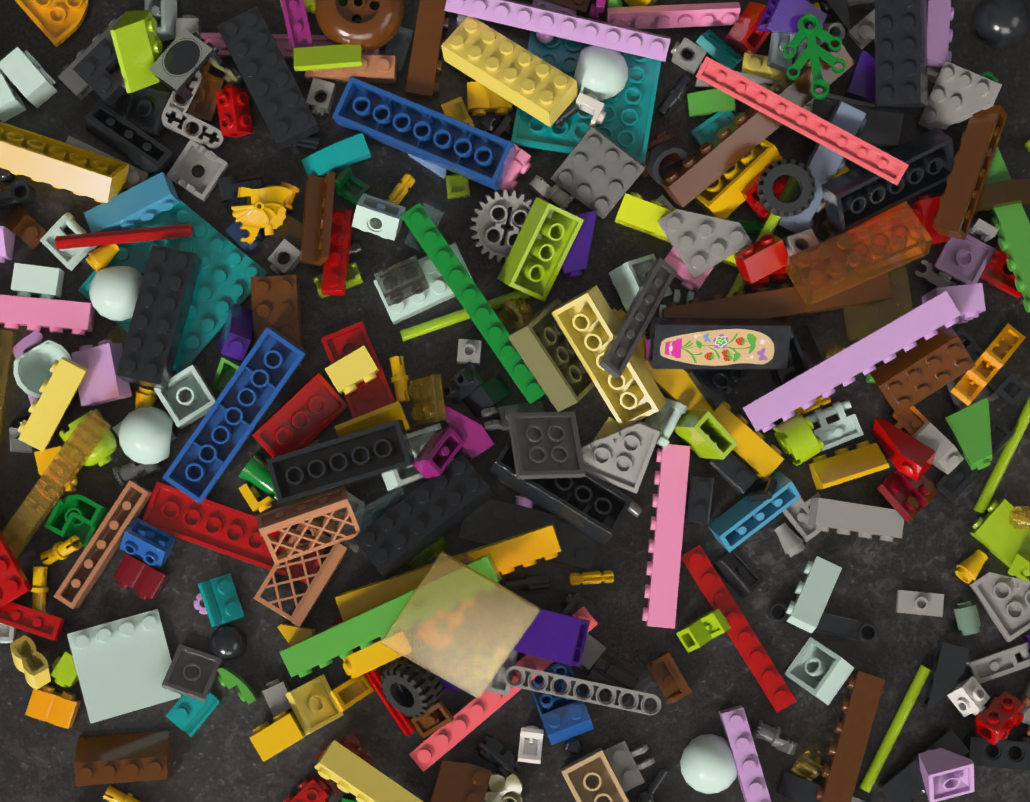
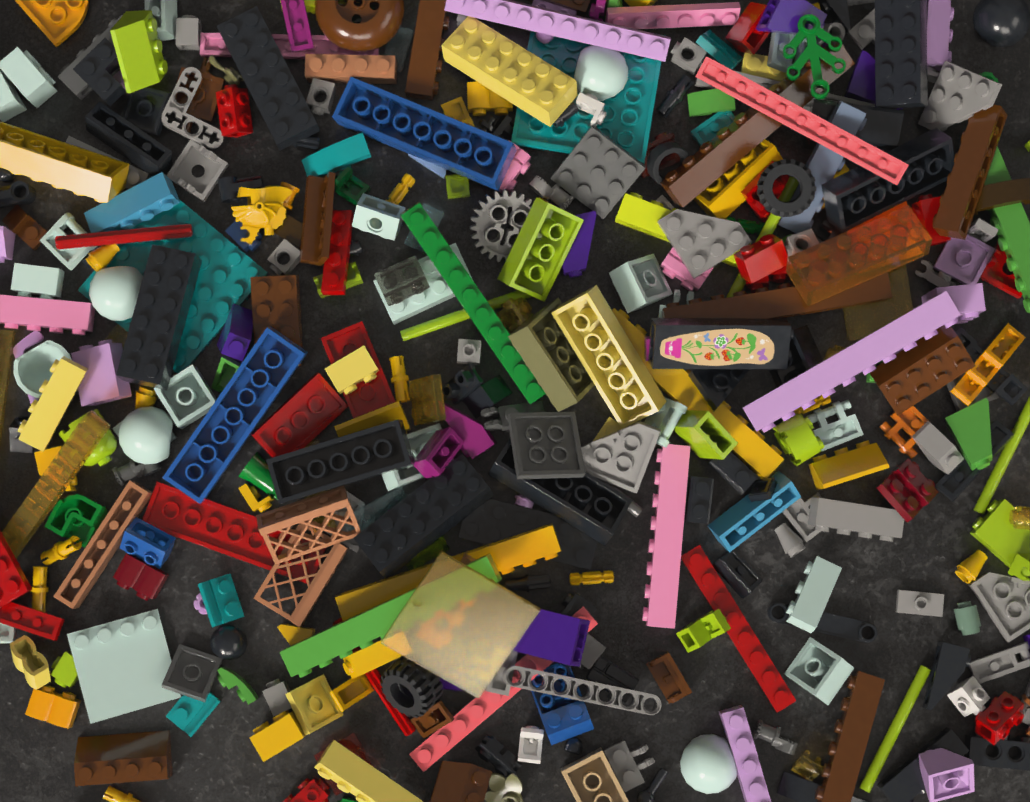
(182, 61): panel -> none
(327, 57): lime tile -> none
(637, 318): dark grey plate -> none
(903, 450): red slope -> none

